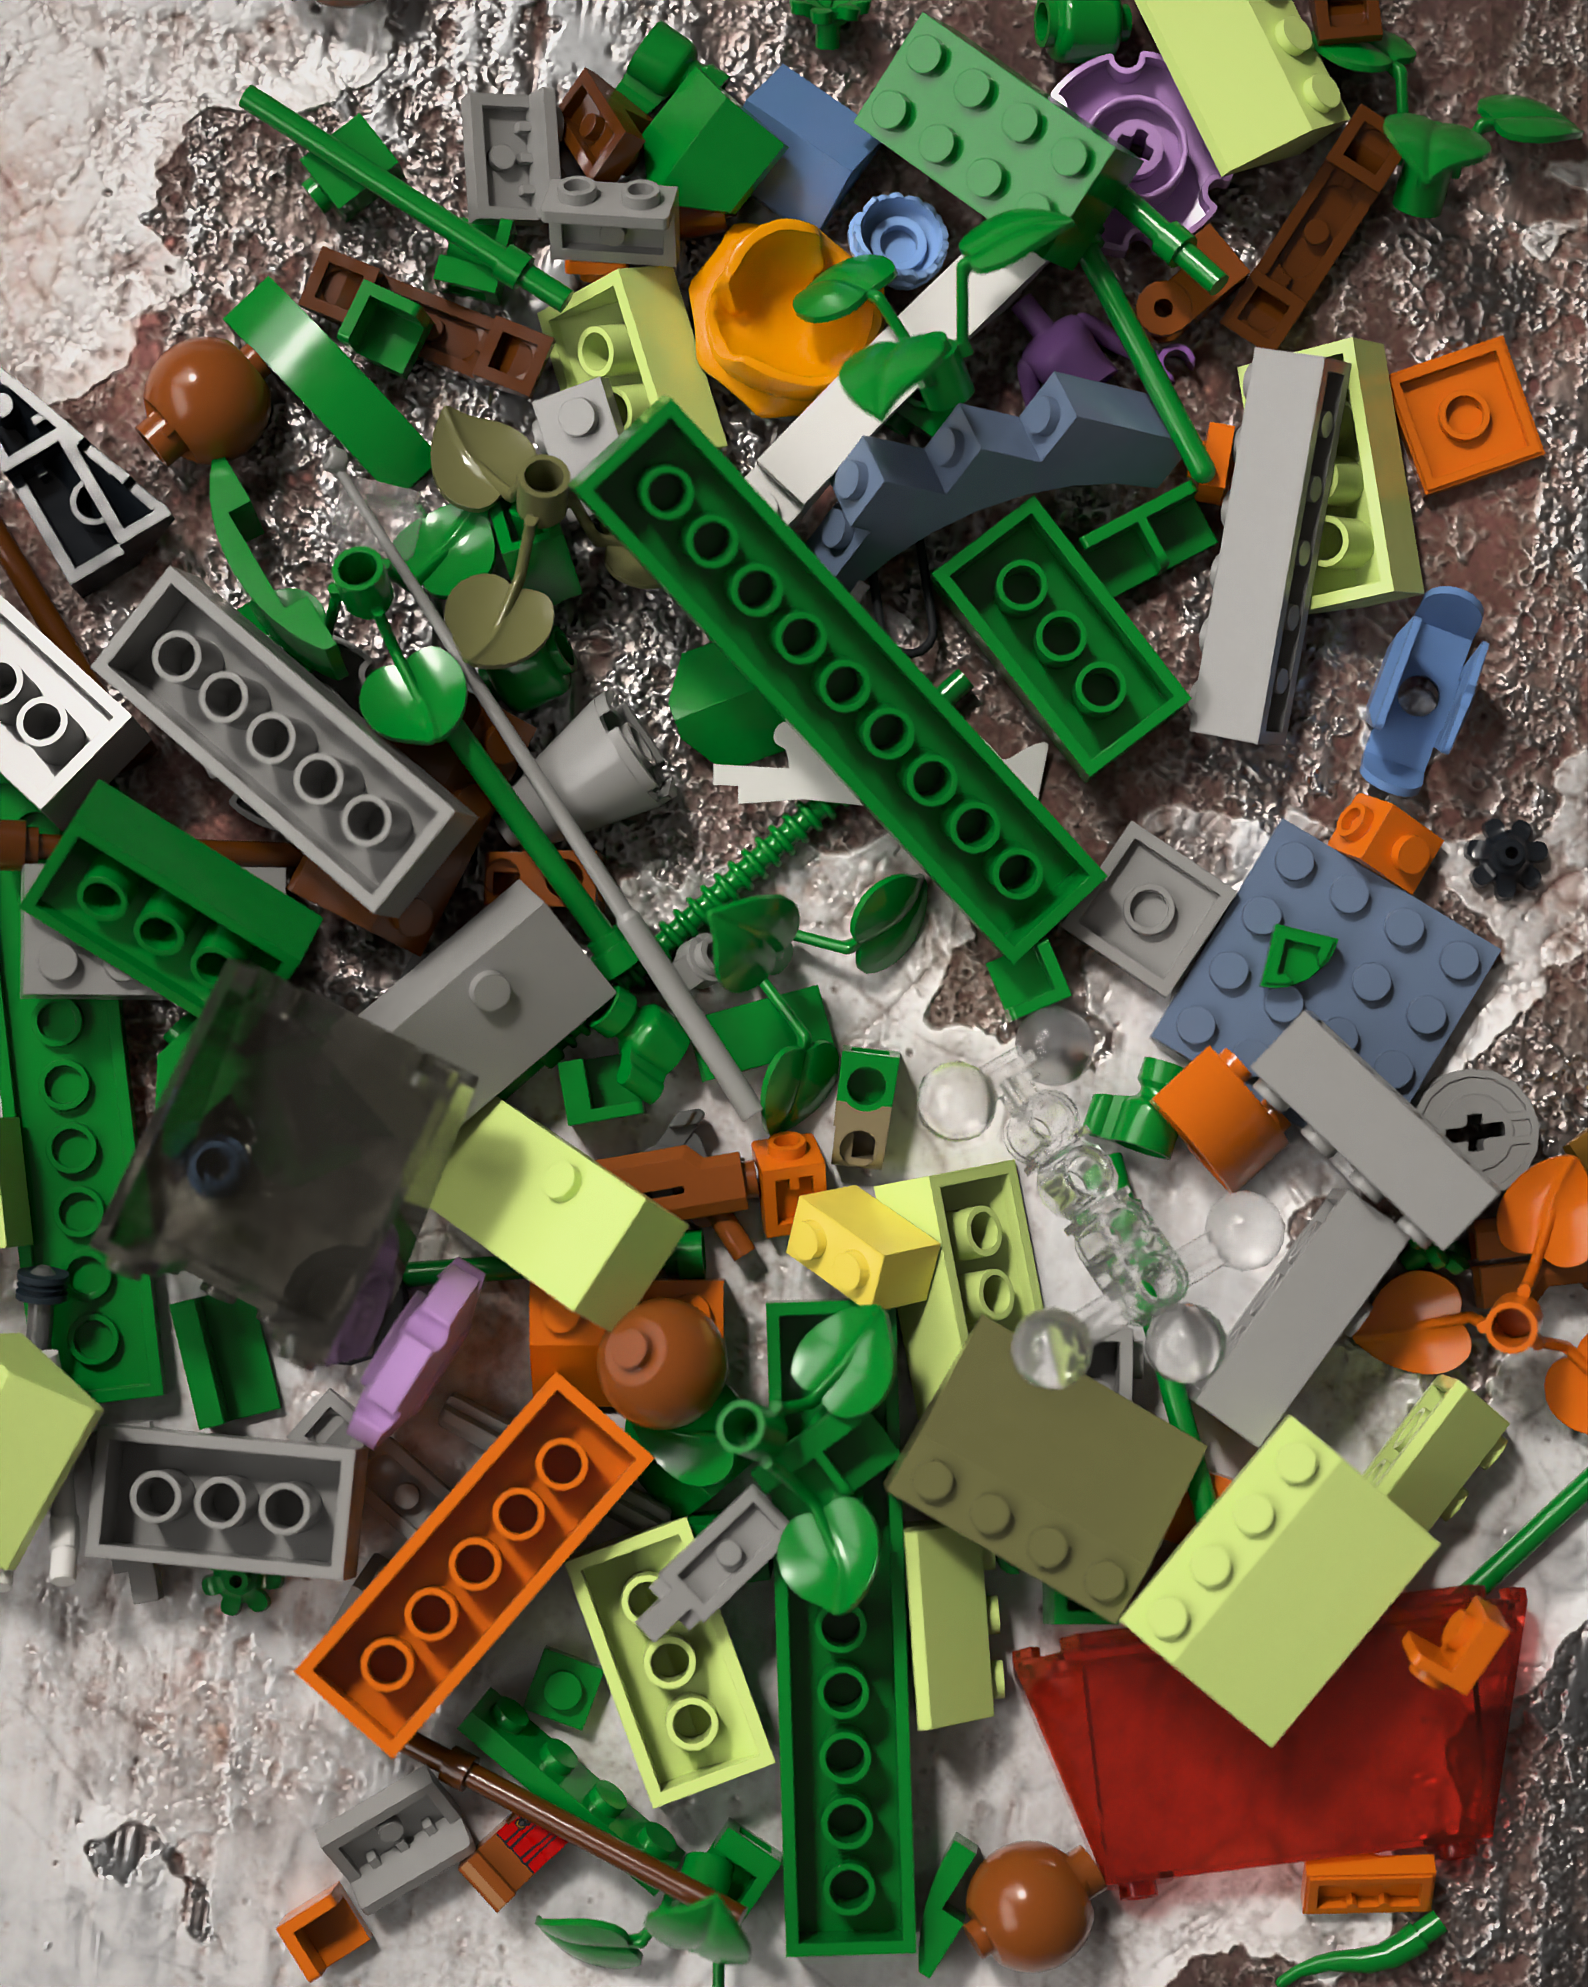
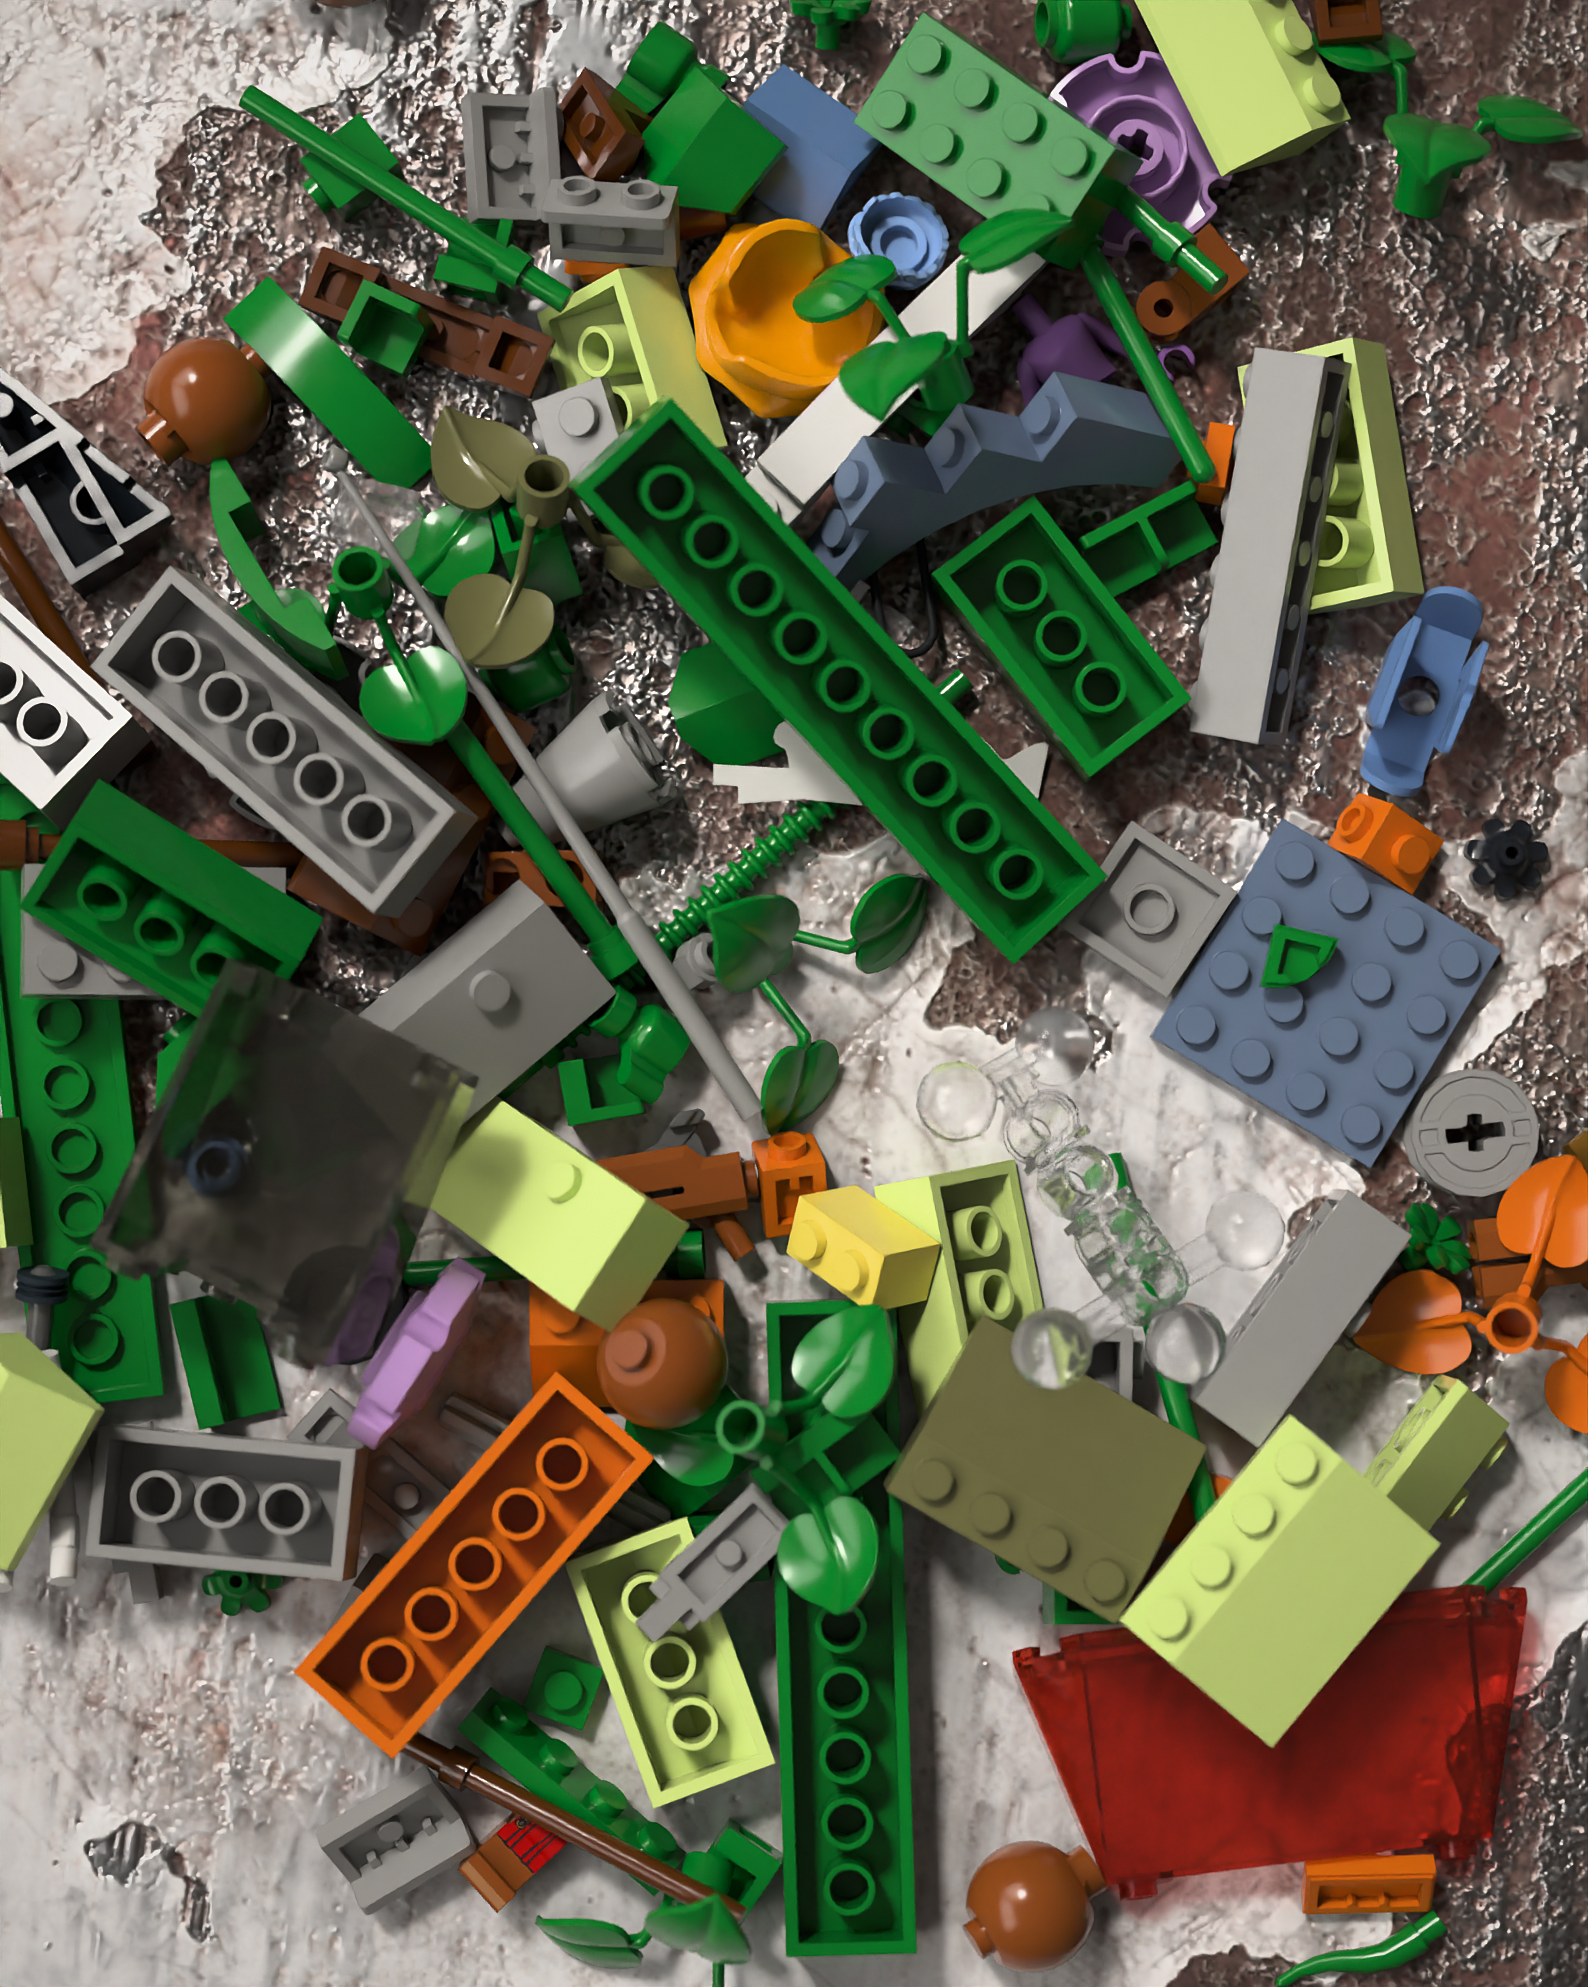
(323, 1931): orange panel -> none
(758, 1030): green slope -> none
(864, 1106): leg -> none
(941, 1919): green slope -> none
(950, 1626): yellowish green slope -> none
(1029, 983): green panel -> none
(1133, 1119): green piece -> none
(1222, 1118): orange brick -> none
(1314, 232): reddish brown slope -> none
(1375, 1129): light grey brick -> none
(1463, 417): orange tile -> none
(1466, 1647): orange bracket -> none

